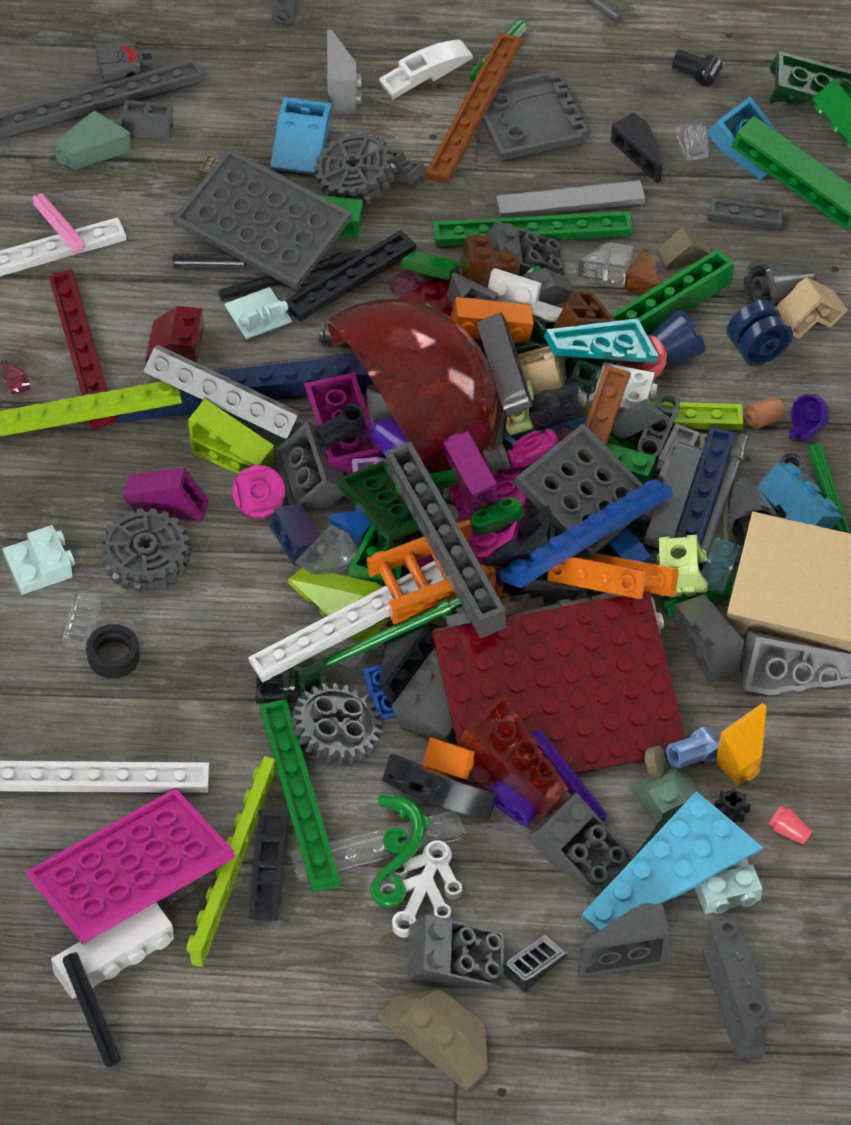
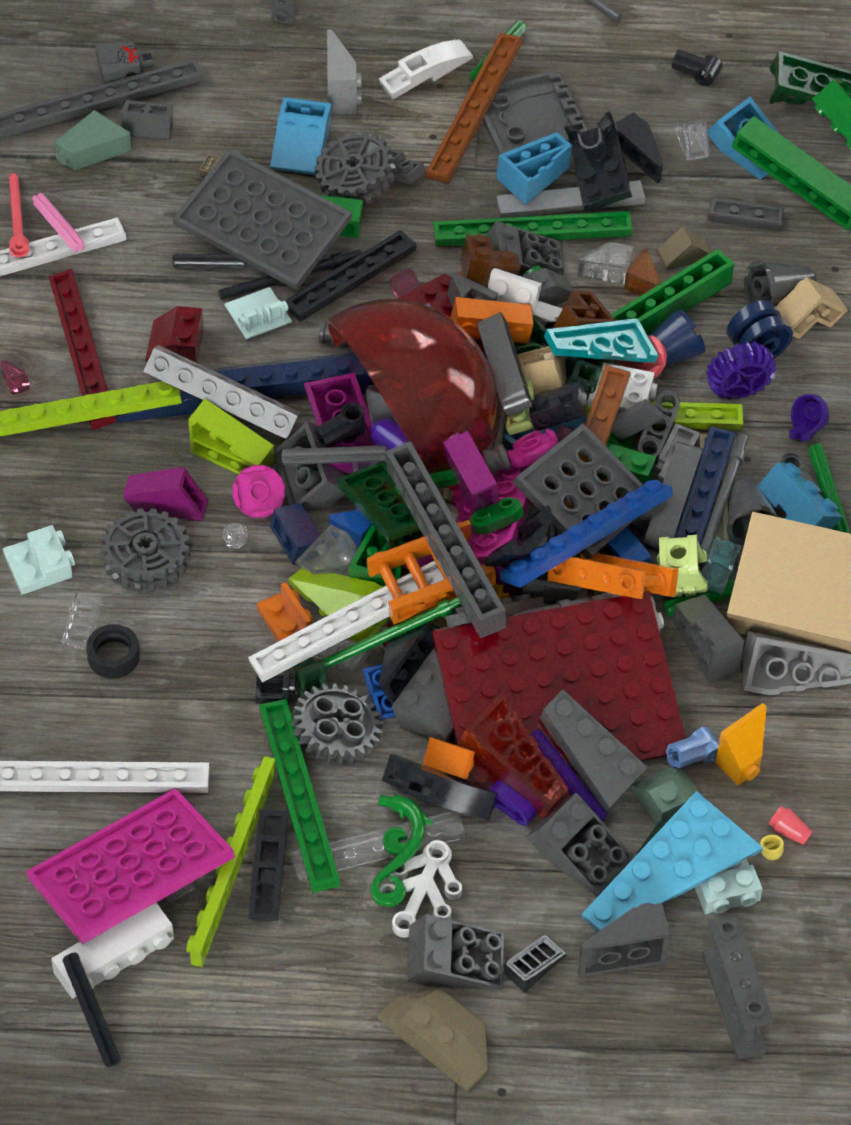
(18, 243): none -> coral piece
(235, 541): none -> clear plate
(284, 613): none -> orange bracket
(334, 455): none -> dark grey axle
(430, 265): green tile -> none
(534, 166): none -> dark azure wedge
(592, 750): none -> dark grey wedge
(599, 164): none -> black plate
(656, 762): dark tan tile -> none
(733, 805): black gear -> none
(741, 370): none -> dark purple gear
(764, 412): nougat brick -> none
(772, 847): none -> light yellow hinge

